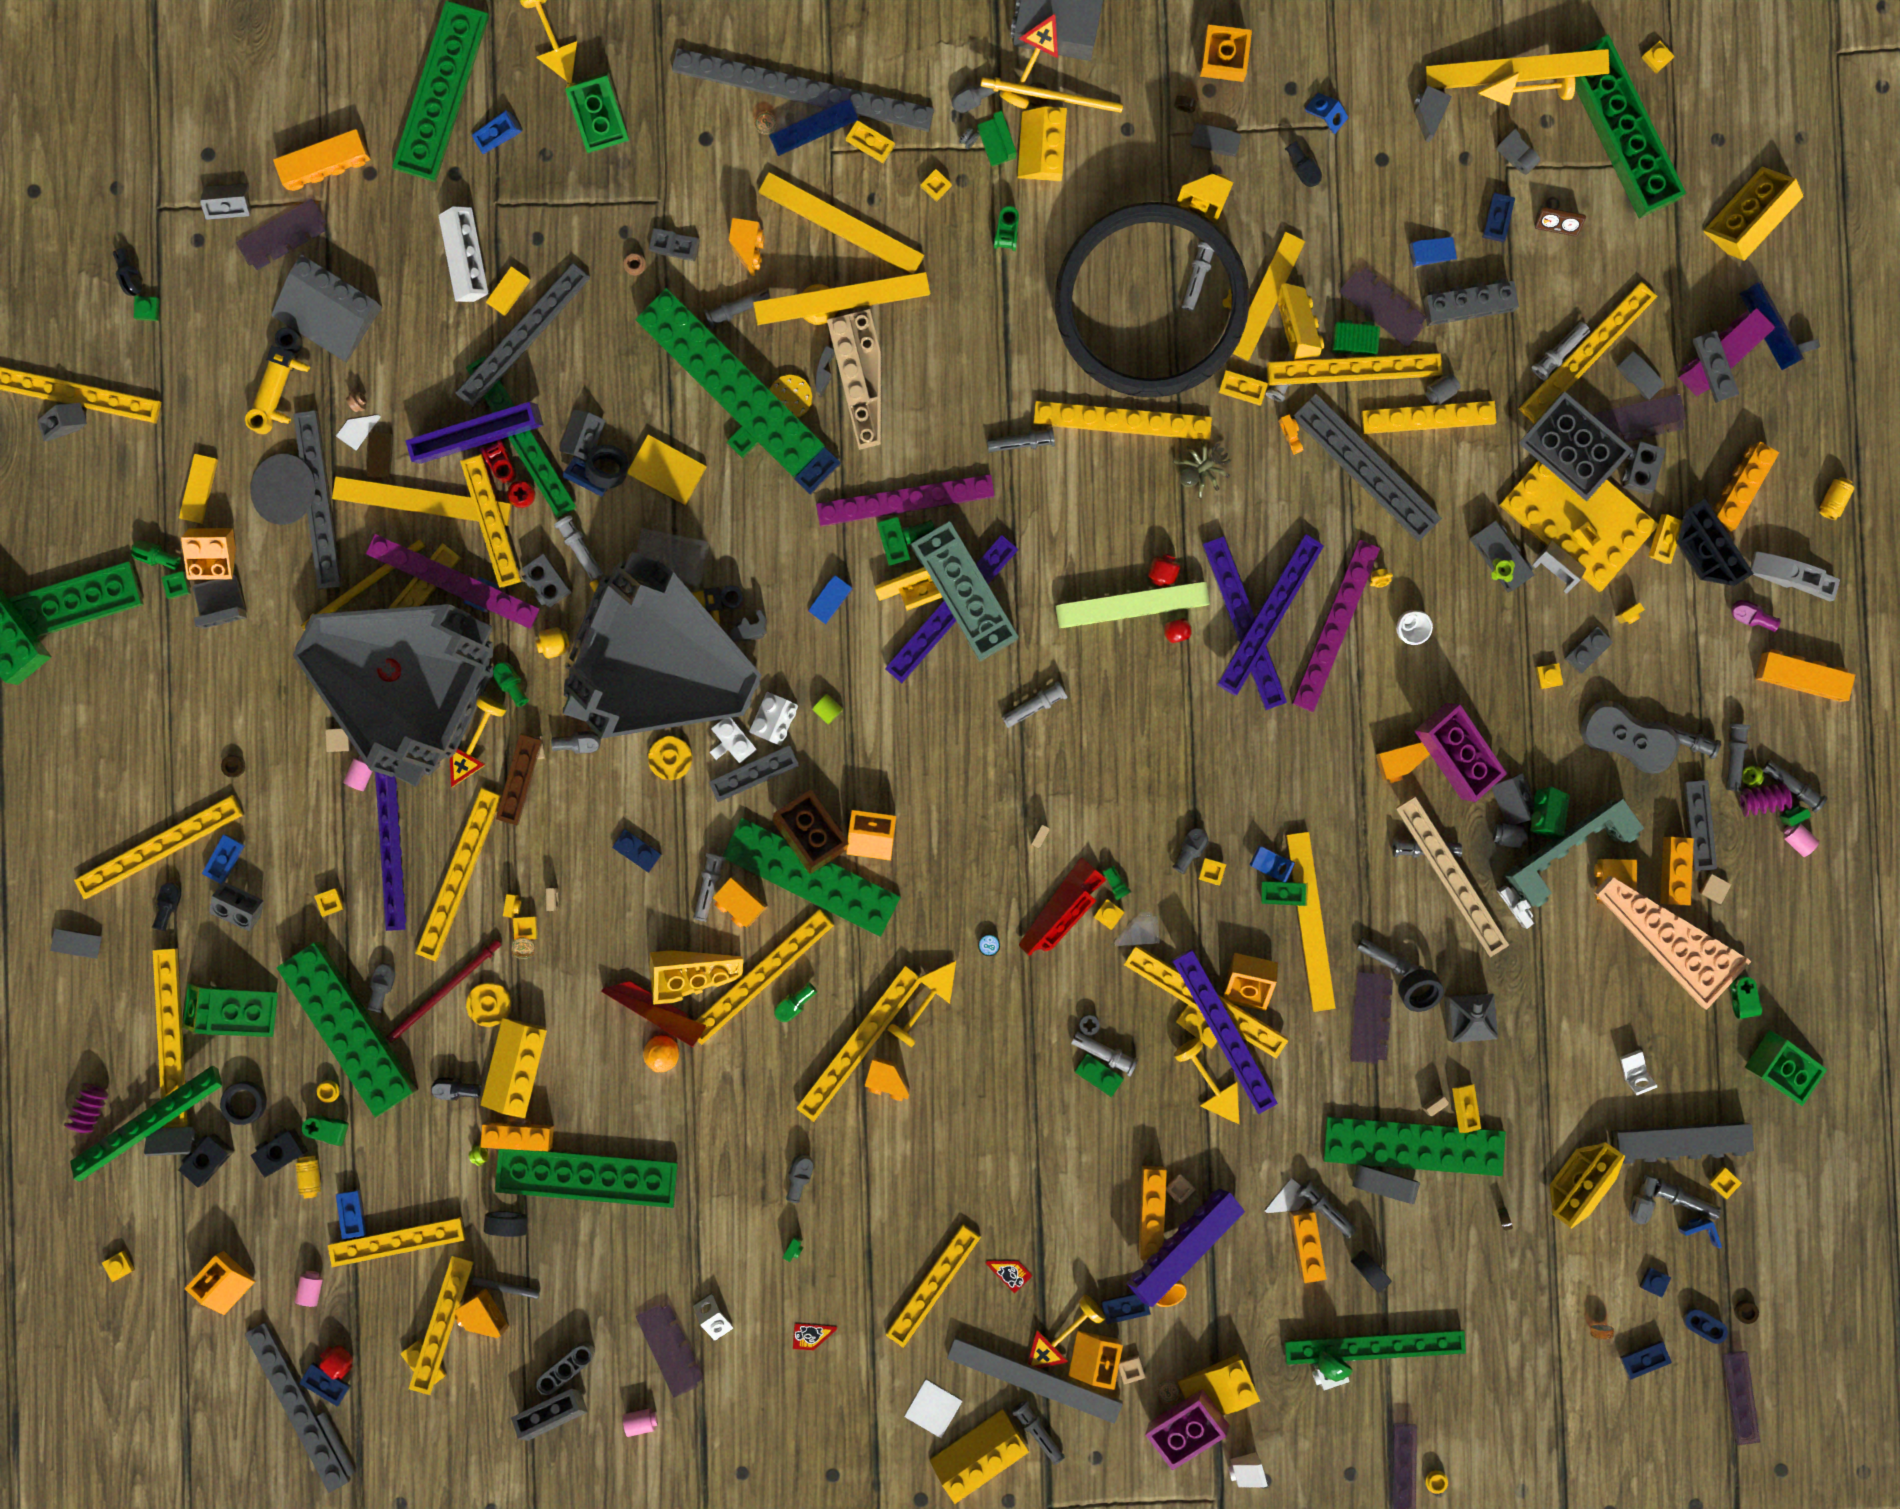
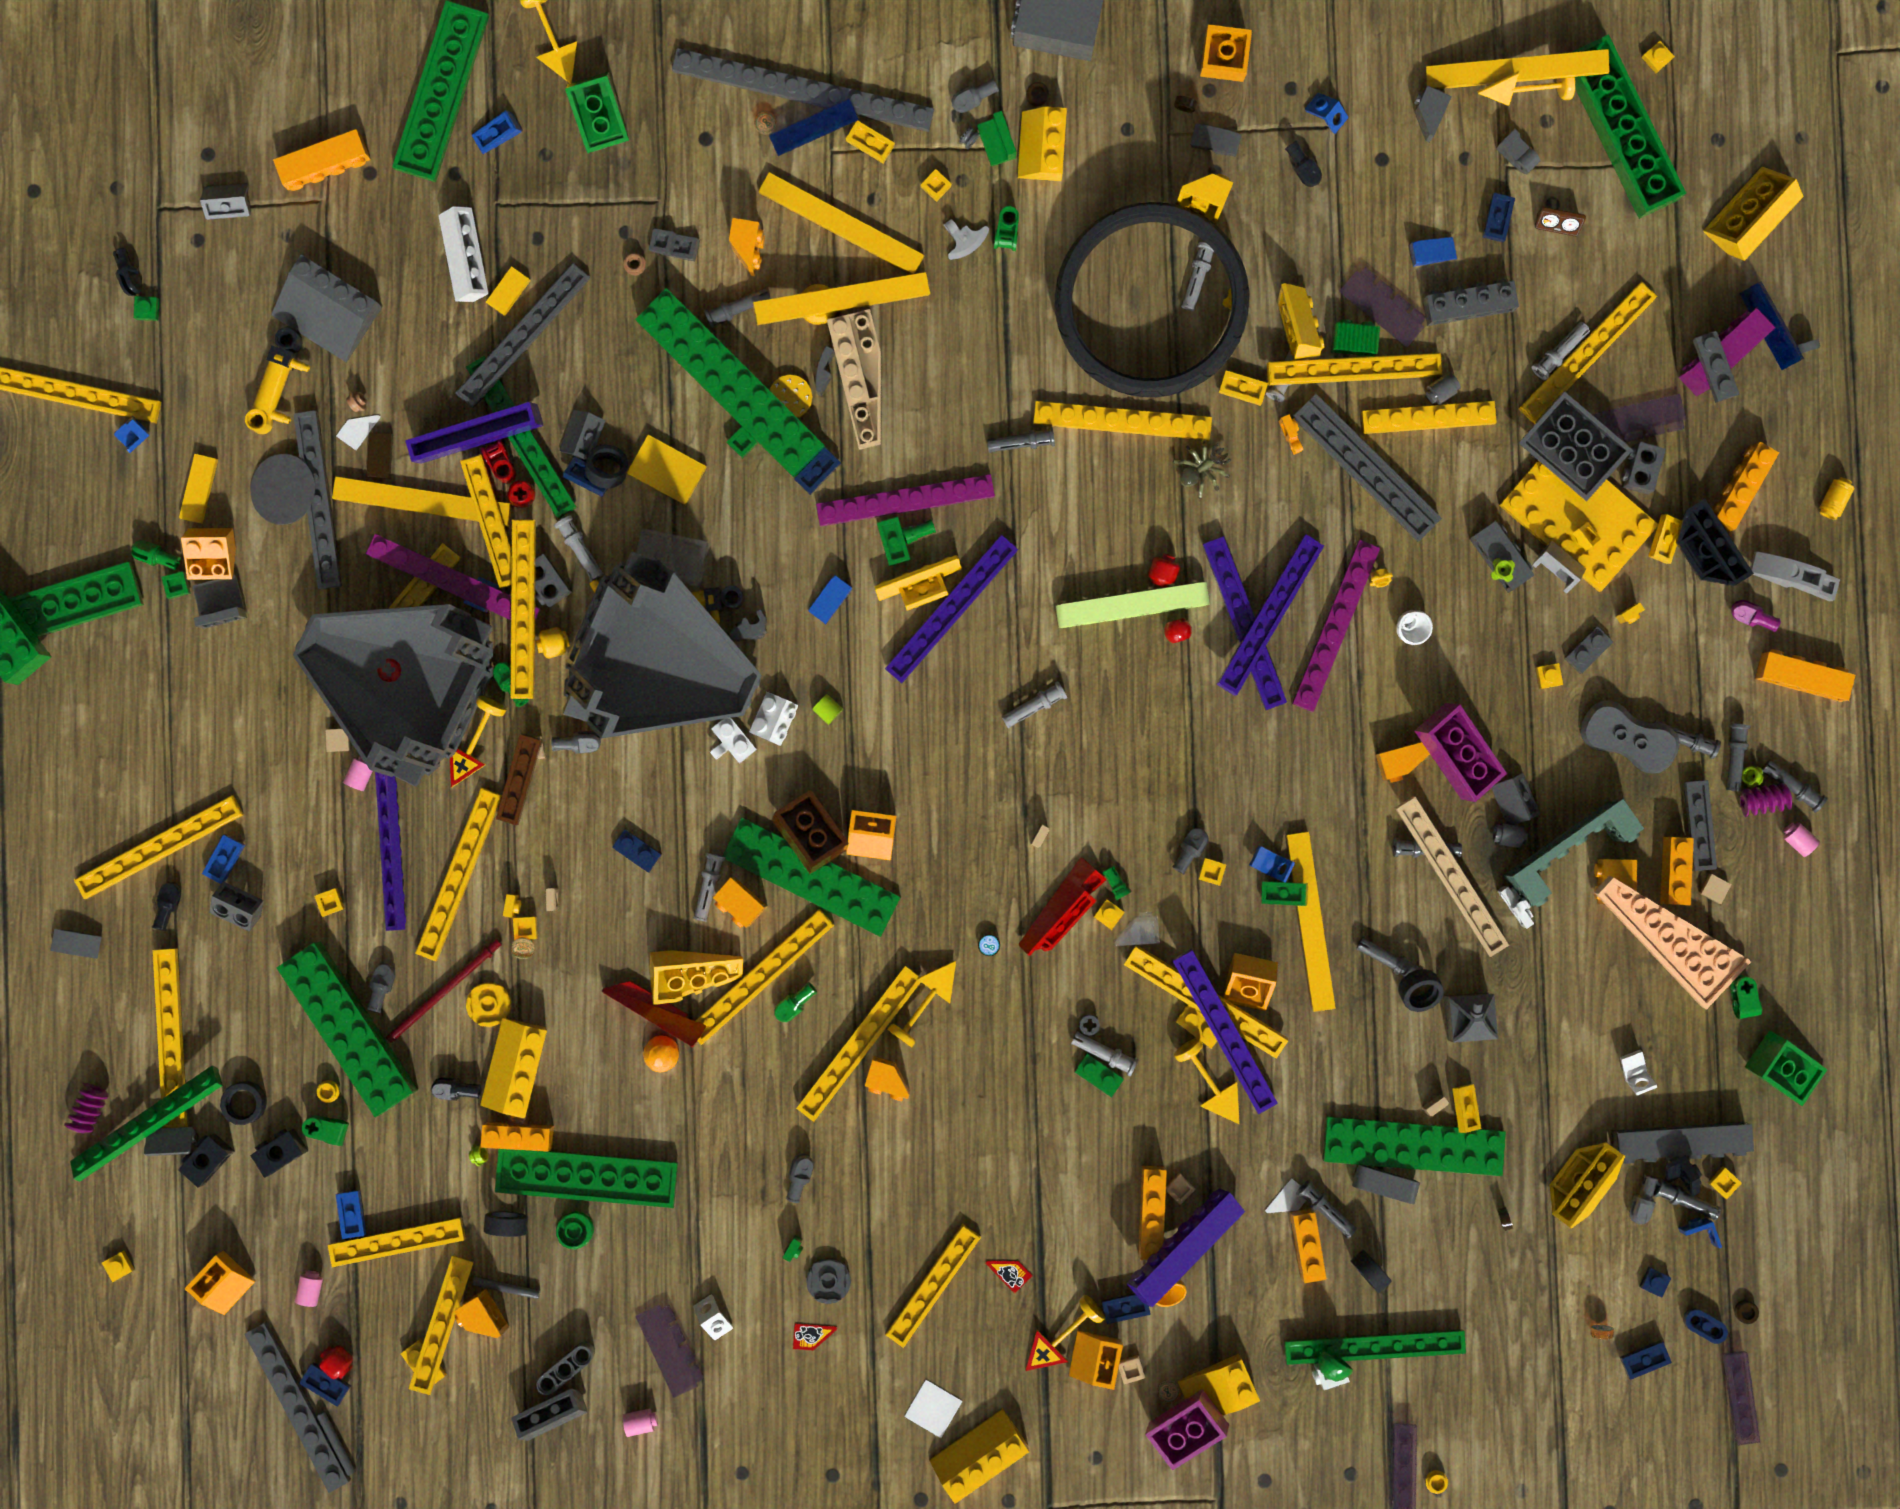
(62, 421): dark grey slope -> none
(131, 434): none -> blue panel
(229, 1011): green bracket -> none
(233, 766): dark brown tile -> none
(277, 234): clear purple windscreen -> none
(308, 1176): yellow head -> none
(364, 584): yellow bar -> none
(523, 609): none -> yellow tile
(574, 1230): none -> green piece
(670, 758): yellow tile -> none
(754, 773): dark grey plate -> none
(828, 1280): none -> dark grey tile
(965, 239): none -> light grey piece
(965, 591): sand green plate -> none
(997, 85): yellow bar -> none
(1032, 1424): dark grey pin -> none
(1035, 1379): dark grey tile -> none
(1043, 38): piece -> none
(1247, 1471): white slope -> none
(1268, 293): yellow tile -> none
(1369, 1010): clear purple windscreen -> none
(1550, 813): green brick -> none
(1639, 373): dark grey slope -> none
(1684, 1170): none -> black bracket
(1794, 815): green plate -> none

